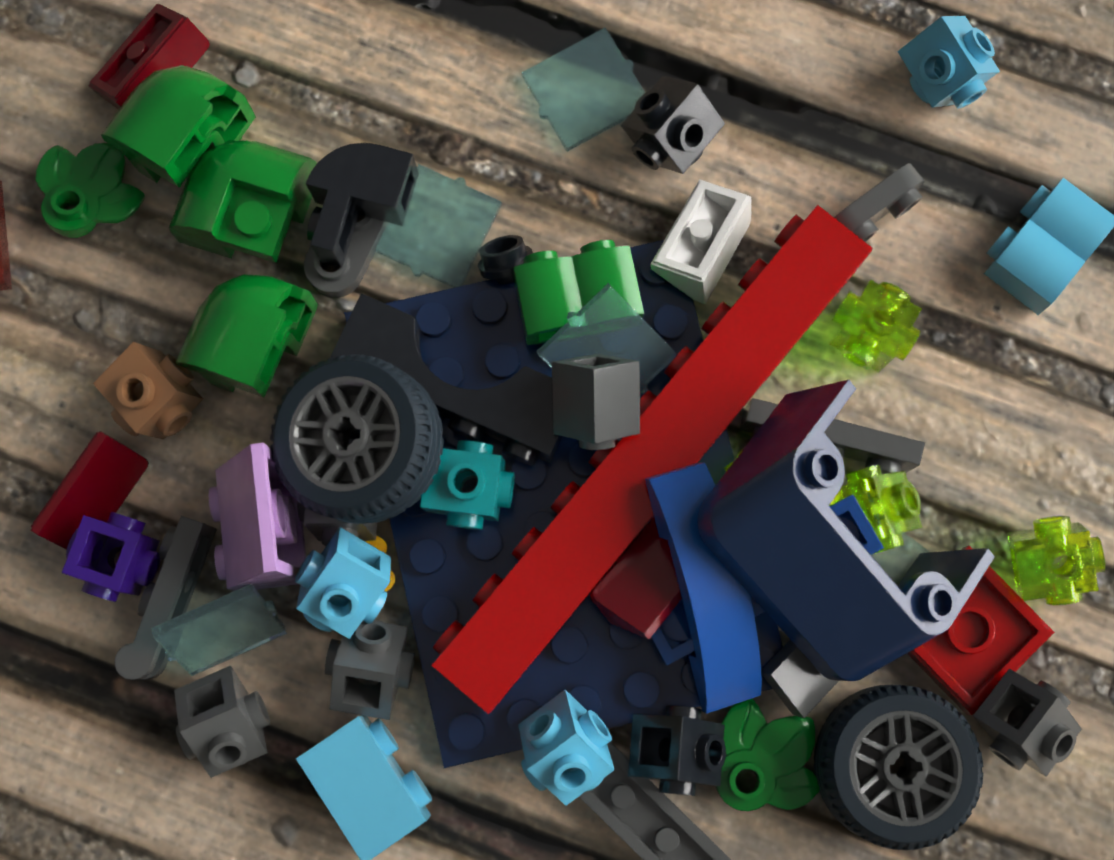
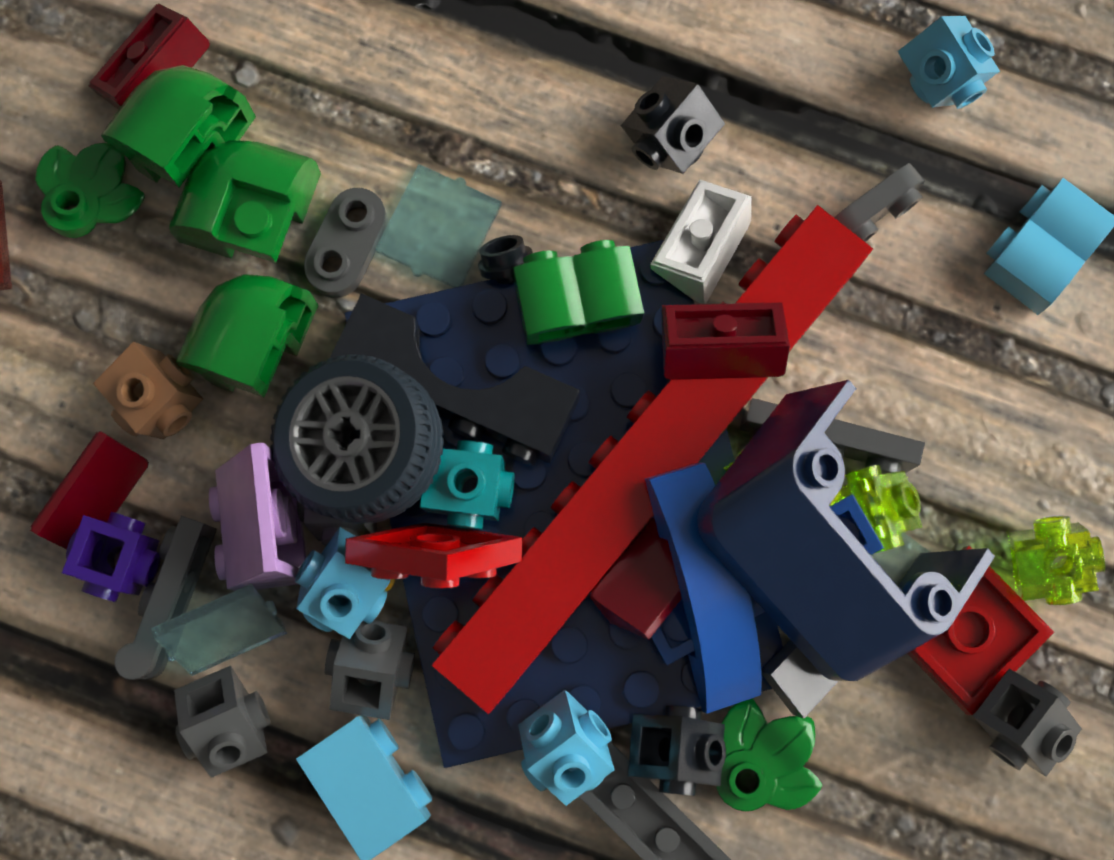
(357, 182): black brick -> none
(434, 553): none -> red plate
(584, 89): clear light blue piece -> none
(596, 399): dark grey brick -> none
(613, 329): clear light blue piece -> none
(724, 340): none -> dark red slope
(866, 342): clear neon green brick -> none
(926, 795): wheel -> none

